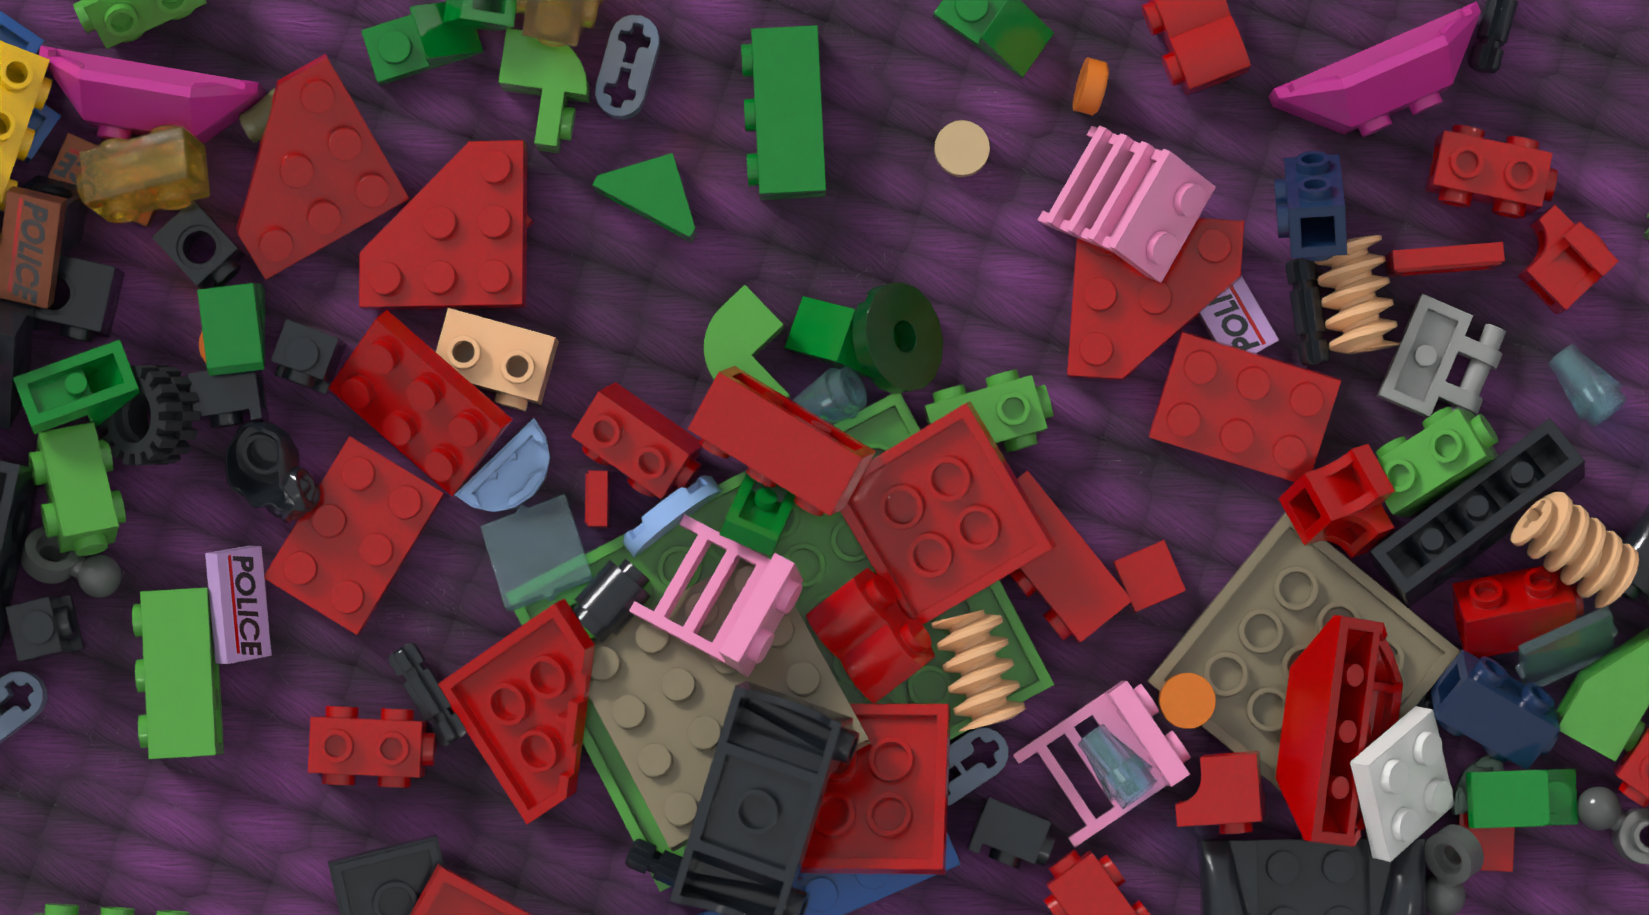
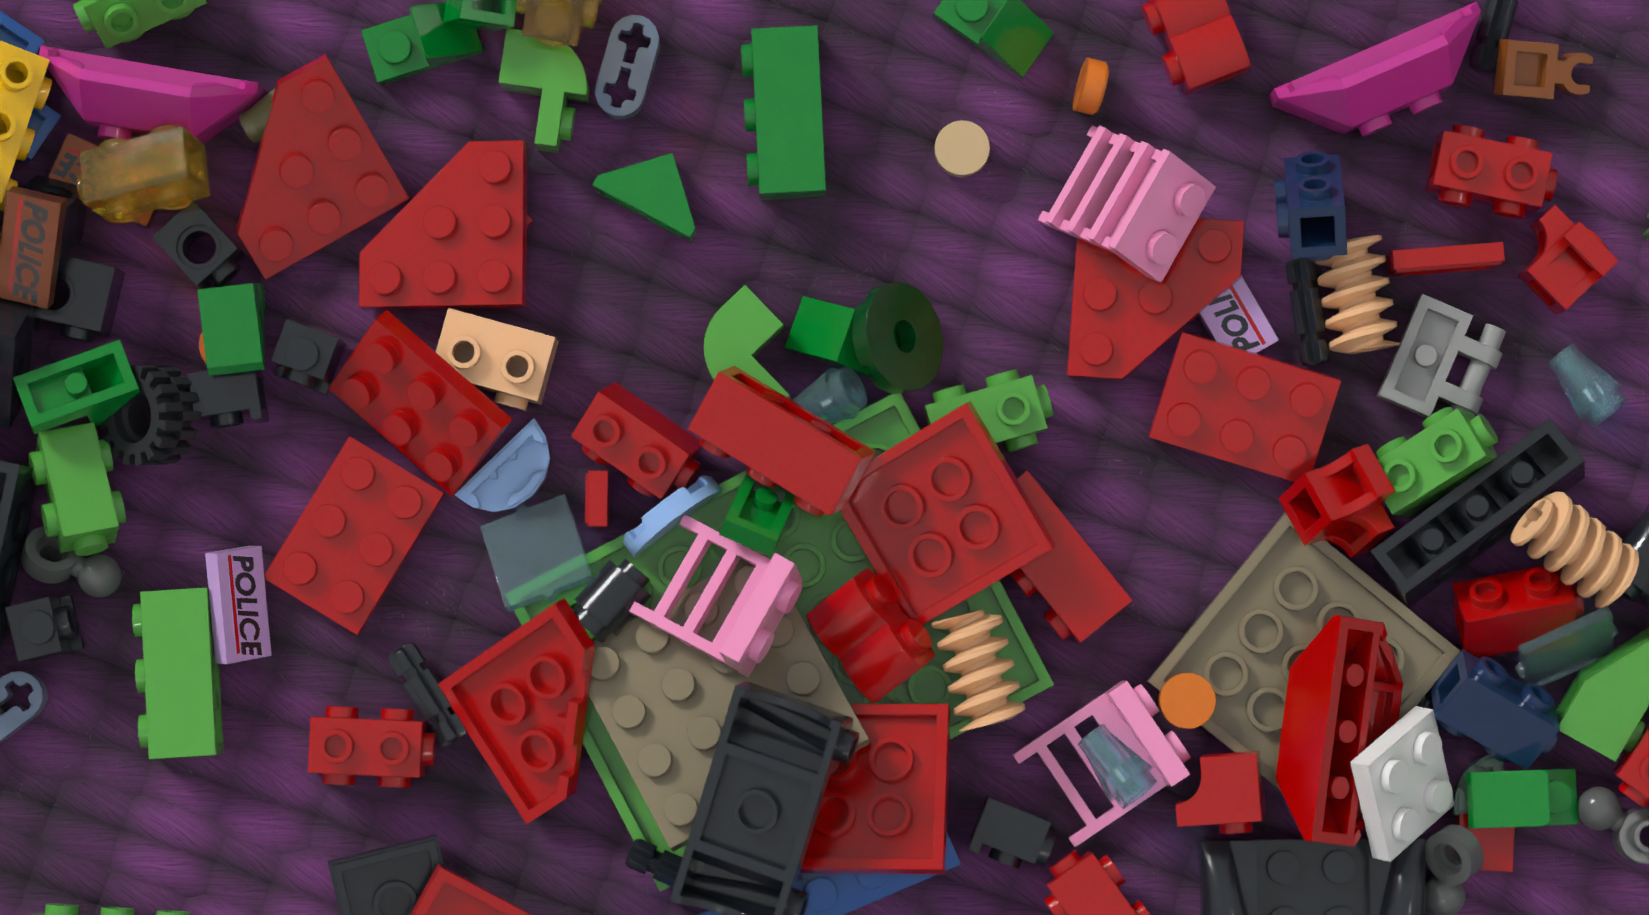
(267, 471): black hair -> none
(978, 773): sand blue beam -> none
(1149, 576): red tile -> none
(1535, 70): none -> dark orange plate

